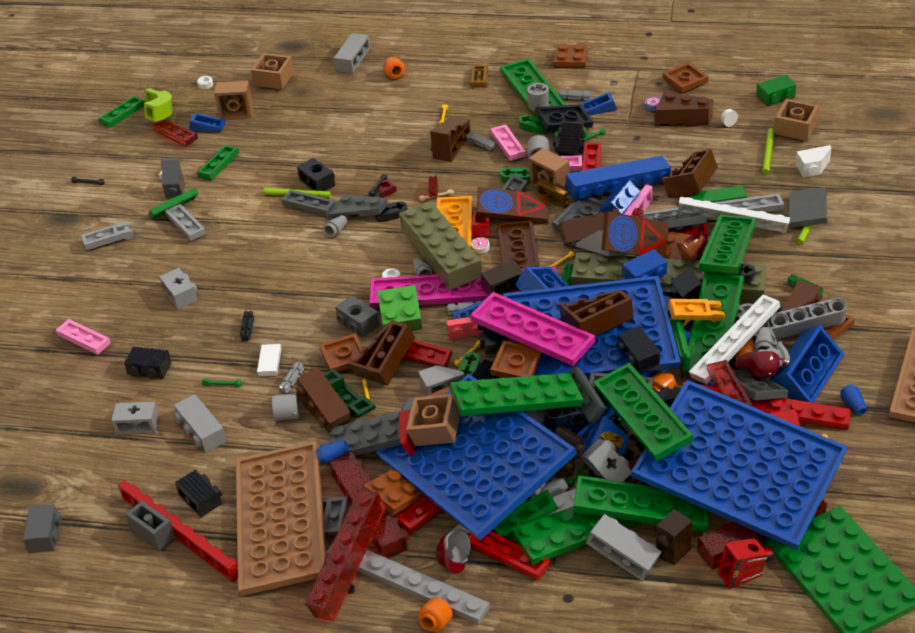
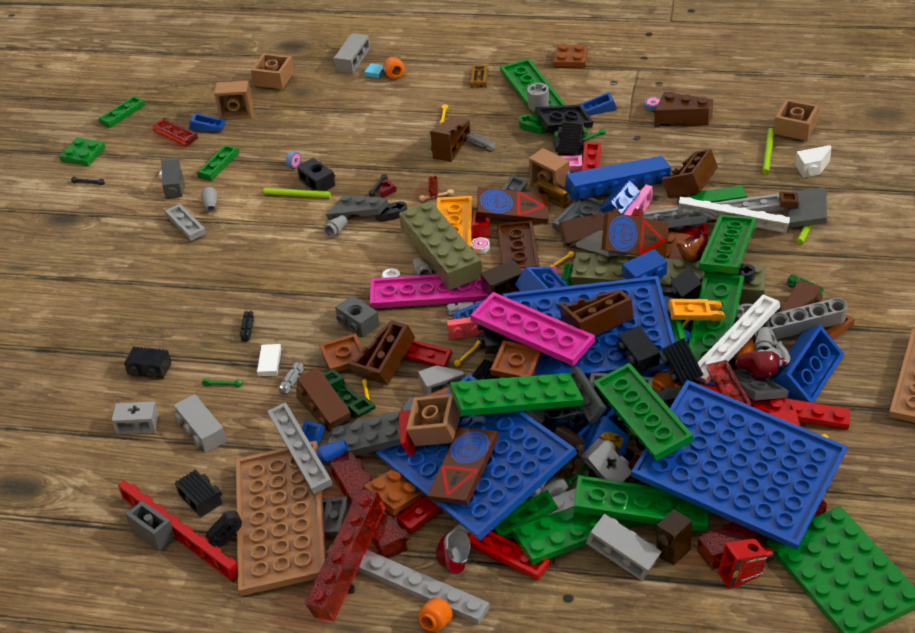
(42, 528): dark grey brick -> none
(82, 151): none -> green plate
(83, 336): bright pink plate -> none
(107, 235): light grey plate -> none
(157, 105): lime arch -> none
(179, 288): light grey brick -> none
(181, 199): green tile -> none
(205, 82): white tile -> none
(209, 198): none -> light grey cone
(224, 528): none -> black beam
(285, 407): light grey piece -> none
(293, 159): none -> tile
(300, 448): none -> light grey plate
(308, 202): dark grey plate -> none
(313, 431): none -> blue plate
(374, 71): none -> medium azure tile
(400, 306): bright green brick -> none
(463, 466): none -> reddish brown tile
(466, 359): green beam -> none
(508, 142): bright pink plate -> none
(523, 173): green beam -> none
(536, 143): light grey piece -> none
(575, 95): light grey axle -> none
(681, 362): none -> black brick
(685, 77): dark orange plate -> none
(729, 117): white tile -> none
(776, 90): green brick -> none
(788, 199): none -> reddish brown tile
(853, 398): blue cone -> none

